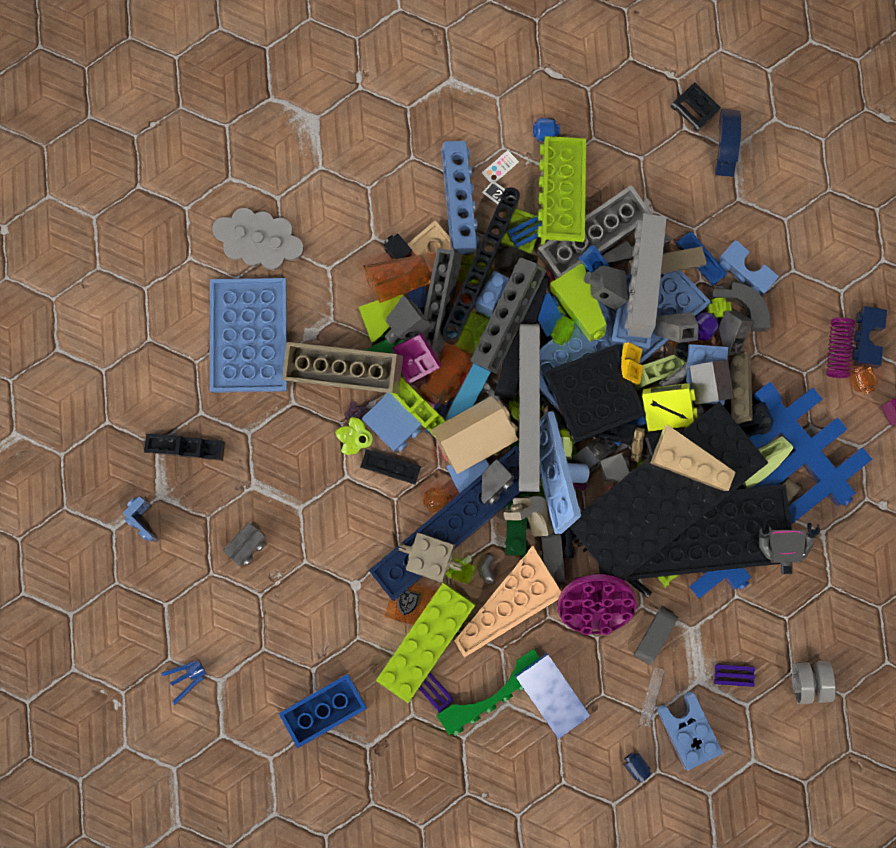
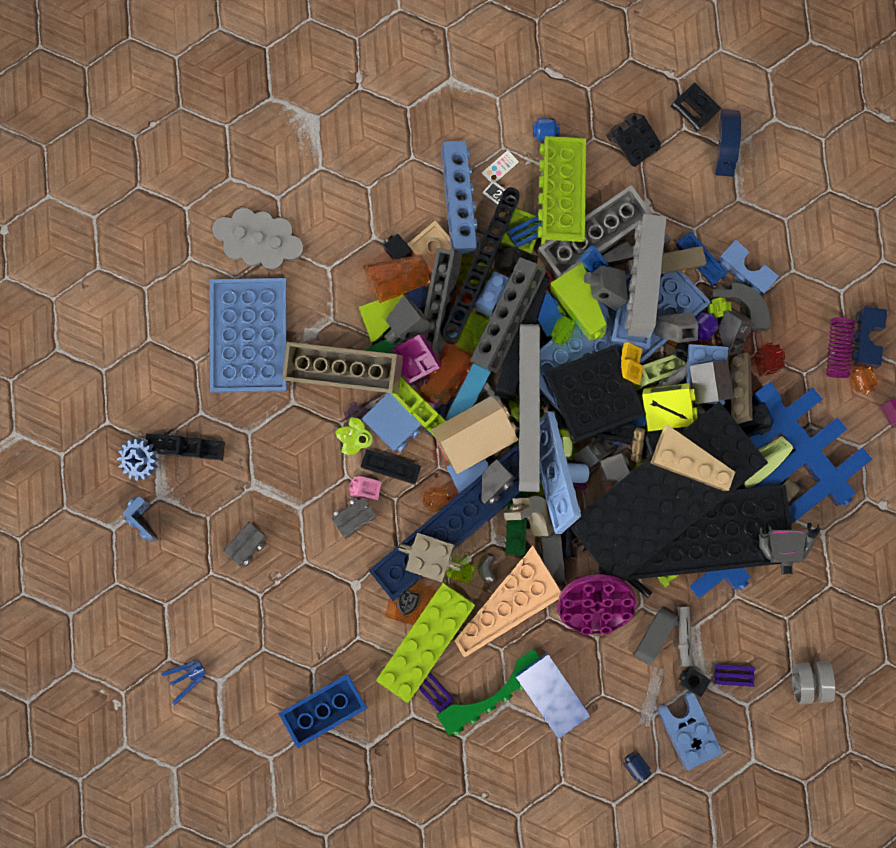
(132, 462): none -> medium blue gear
(353, 517): none -> flat silver brick
(365, 488): none -> bright pink bracket
(634, 138): none -> black bracket
(685, 637): none -> light grey pin
(701, 686): none -> black brick
(769, 359): none -> clear red brick

